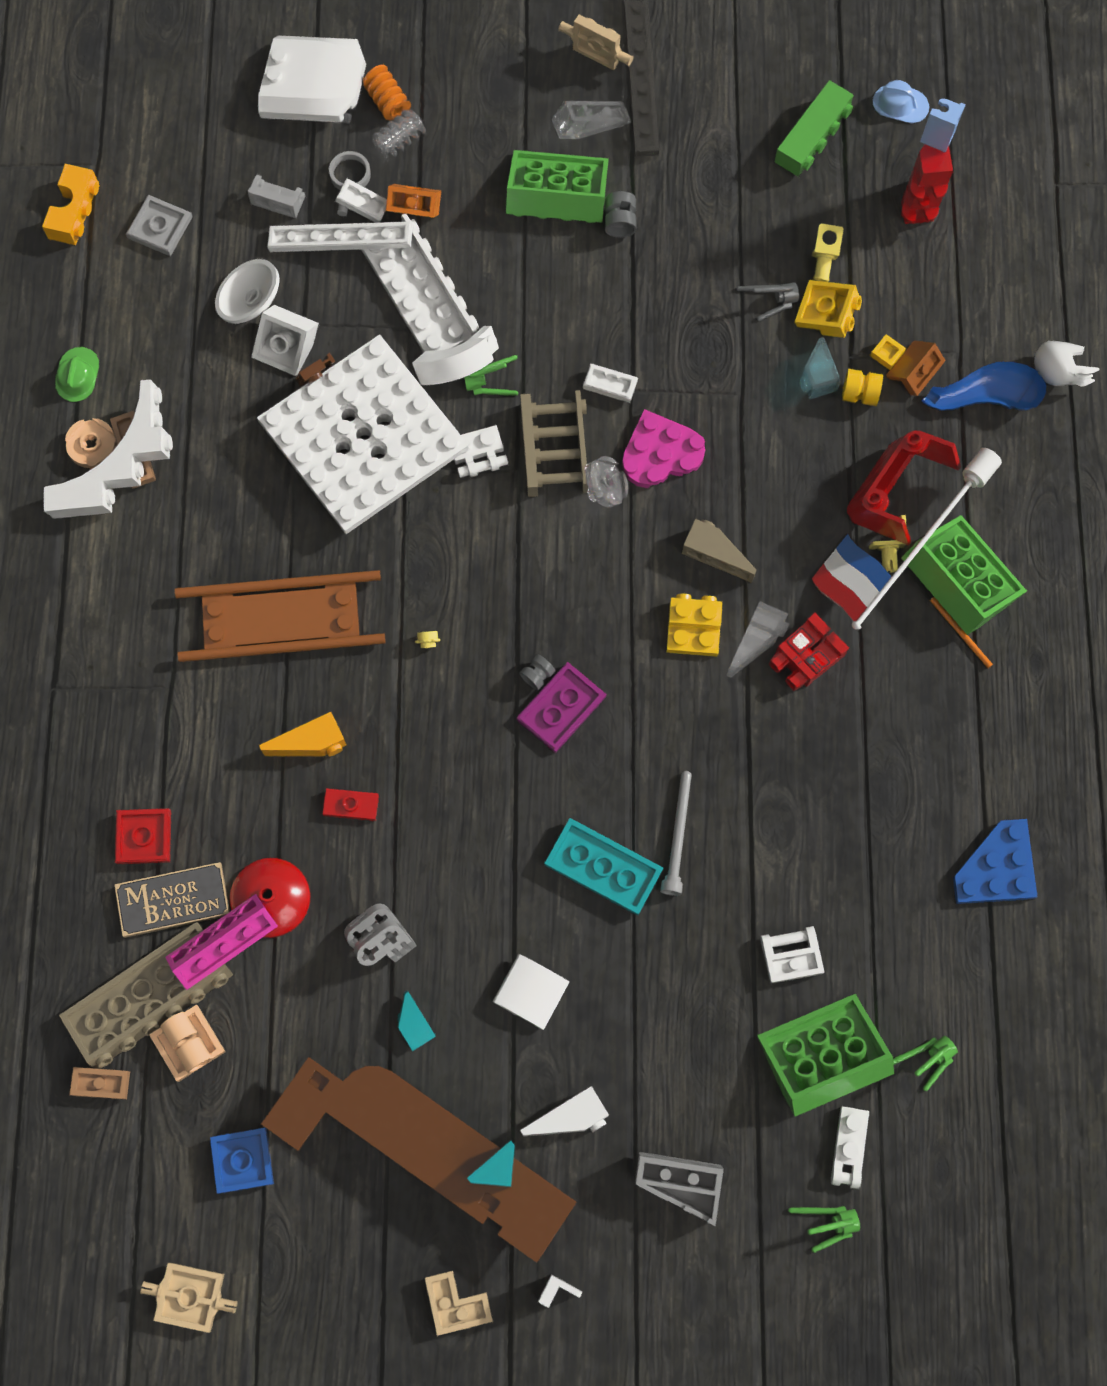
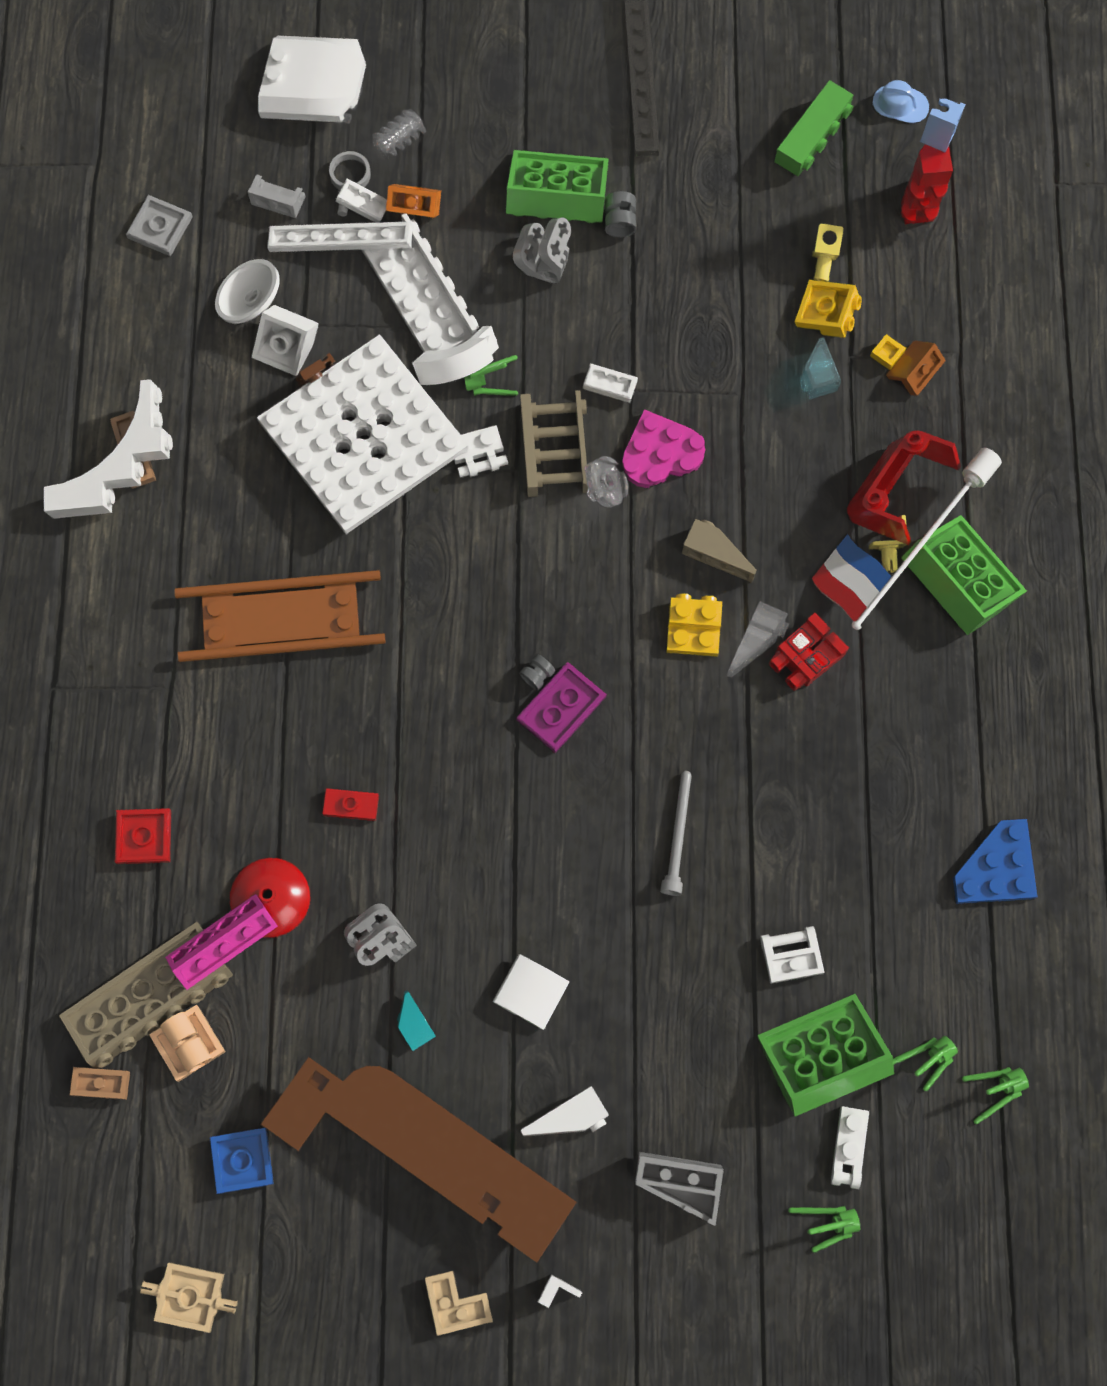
(67, 222): light orange arch -> none
(77, 374): bright green piece -> none
(90, 430): light nougat plate -> none
(172, 900): tile -> none
(310, 739): light orange slope -> none
(385, 92): orange piece -> none
(427, 639): light yellow plate -> none
(497, 1169): teal slope -> none
(539, 258): none -> light grey piece
(588, 118): clear slope -> none
(596, 42): tan plate -> none
(603, 866): teal plate -> none
(784, 293): dark grey plant -> none
(862, 387): yellow wheel -> none
(963, 635): orange axle -> none
(997, 383): blue animal -> none
(1011, 1082): none -> bright green plant
(1057, 367): white helmet -> none

